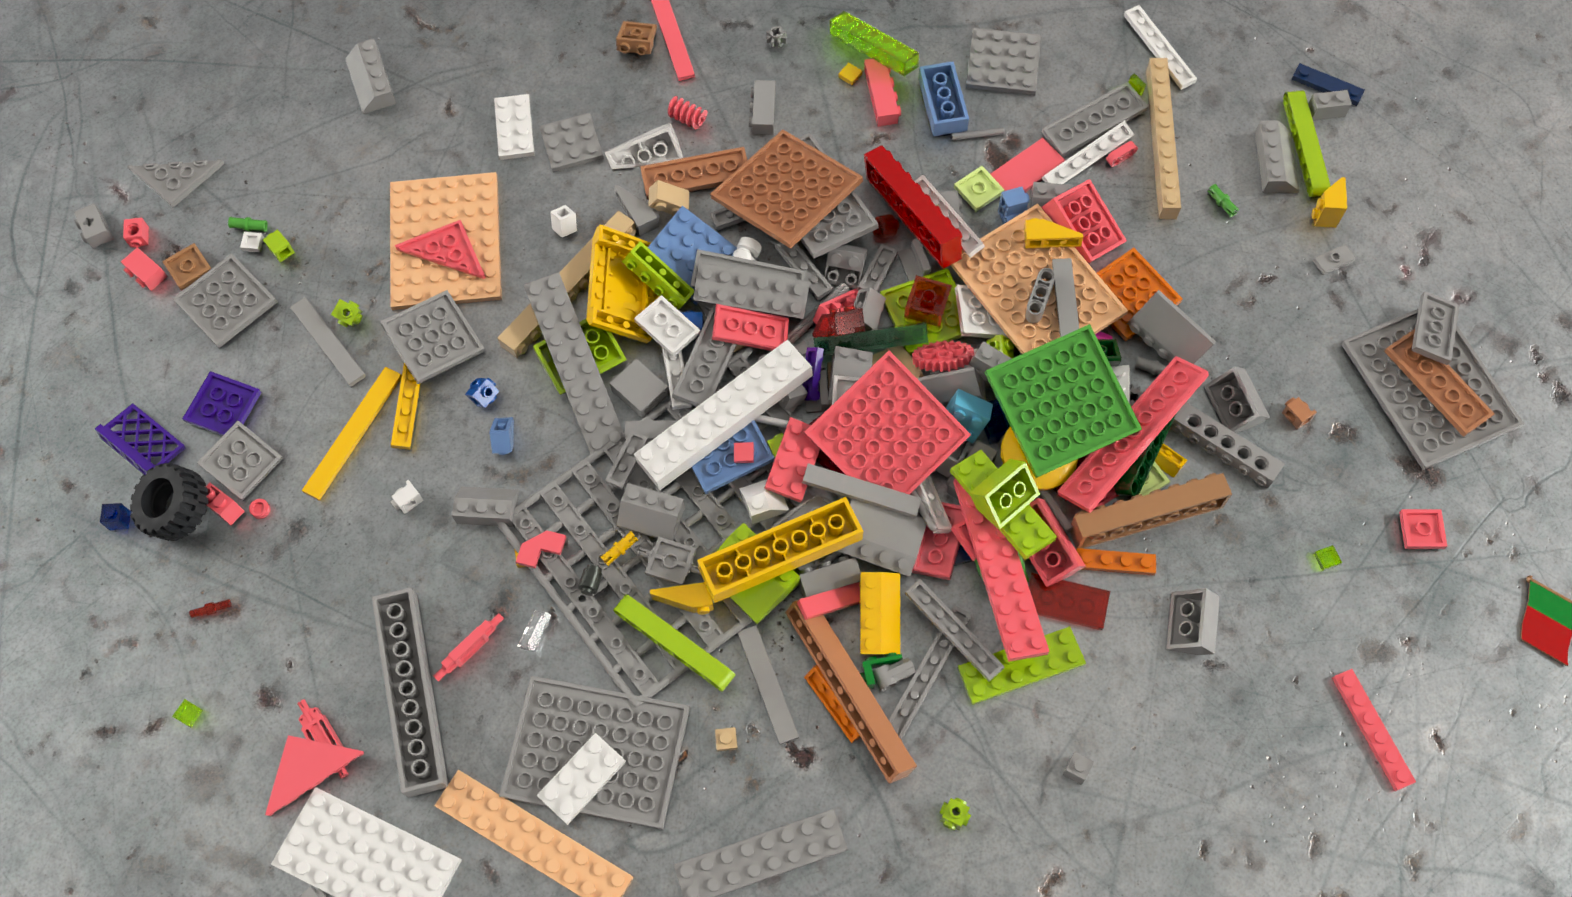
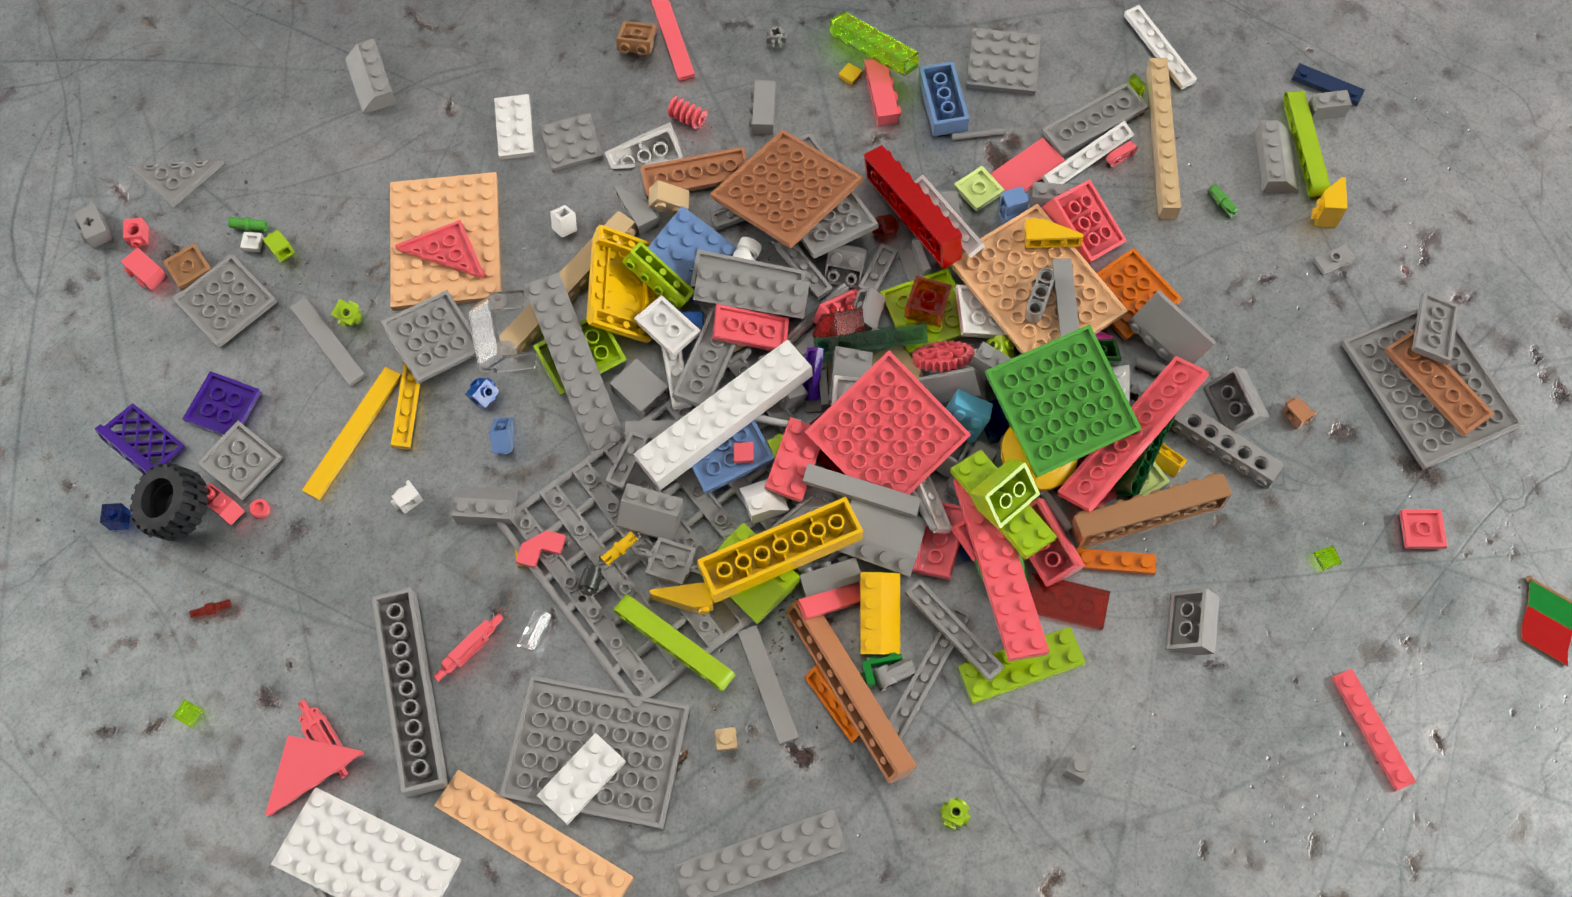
(490, 352): none -> clear windscreen

